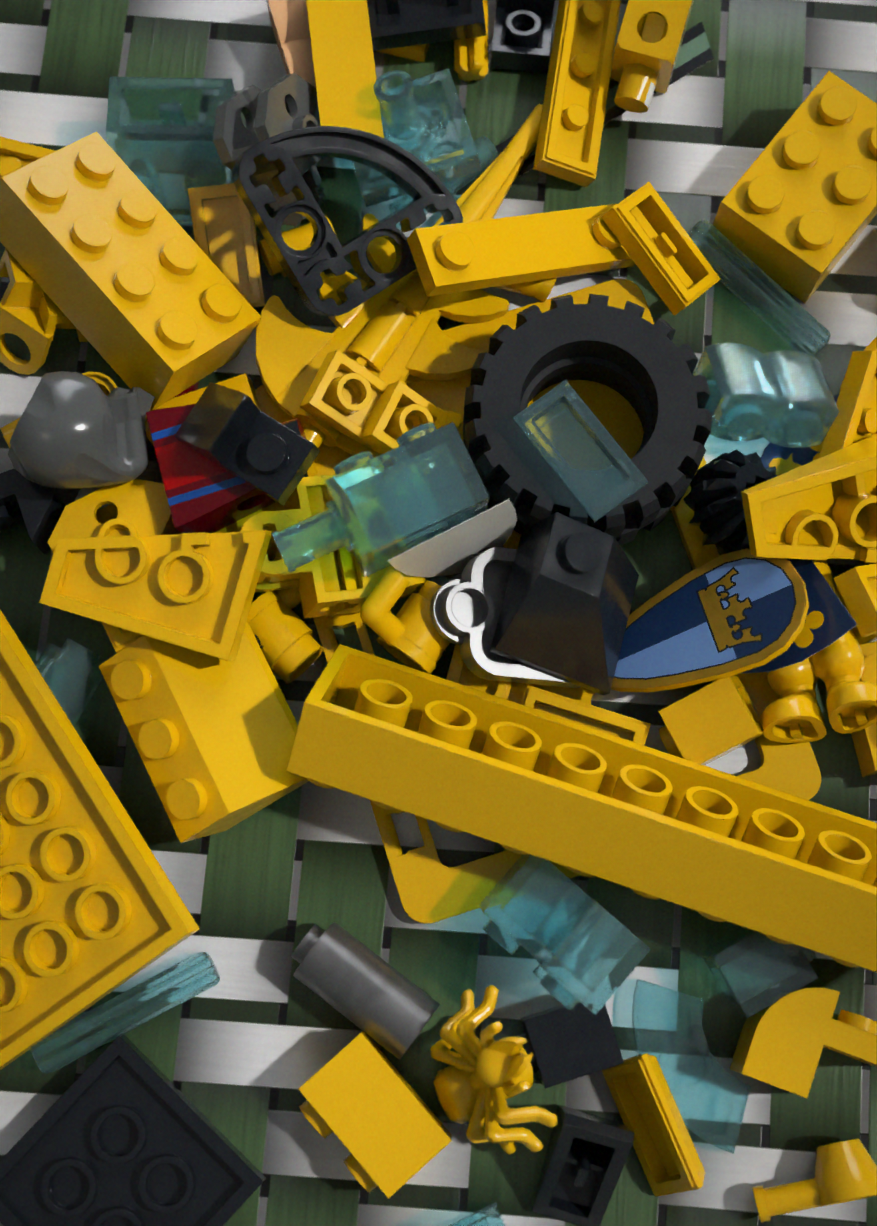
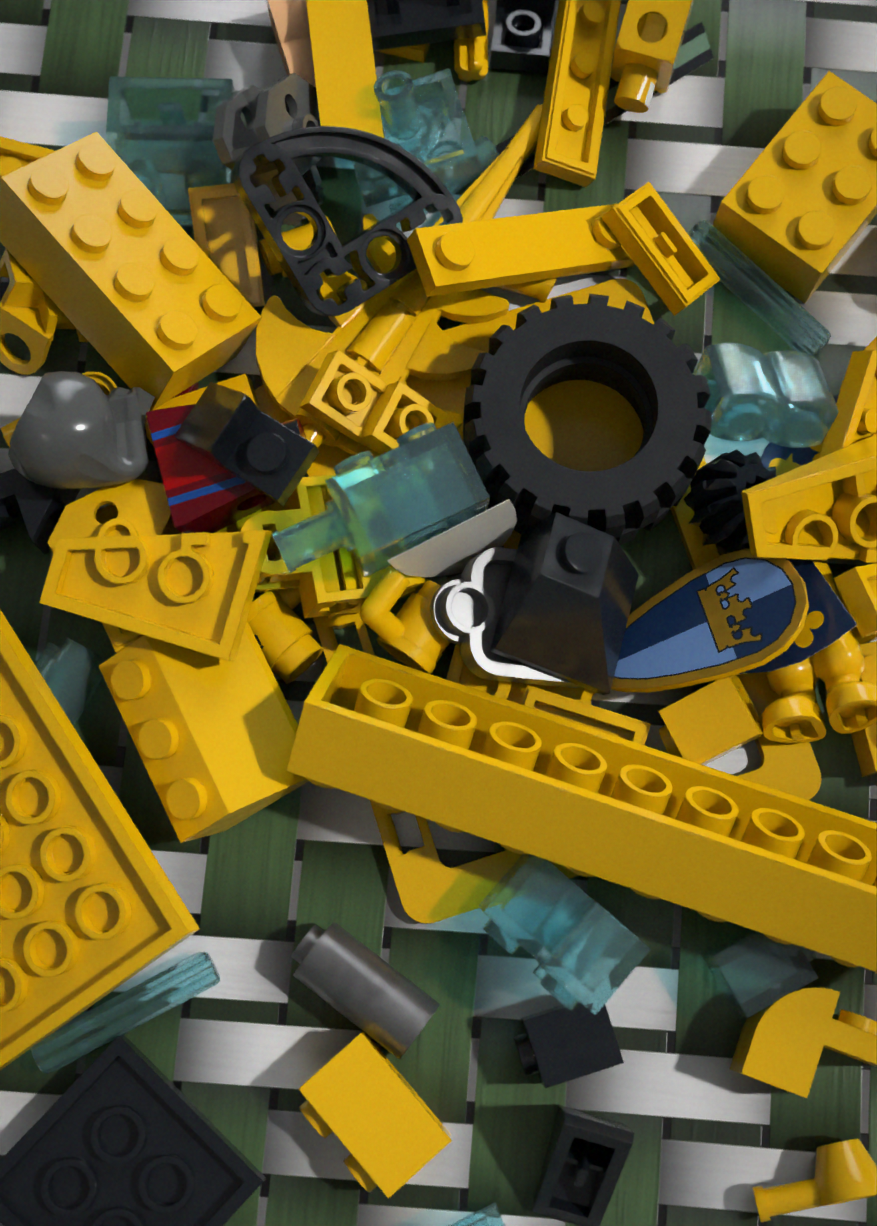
(485, 1077): yellow animal -> none
(580, 450): clear light blue tile -> none
(657, 1125): yellow tile -> none
(706, 1095): clear light blue tile -> none

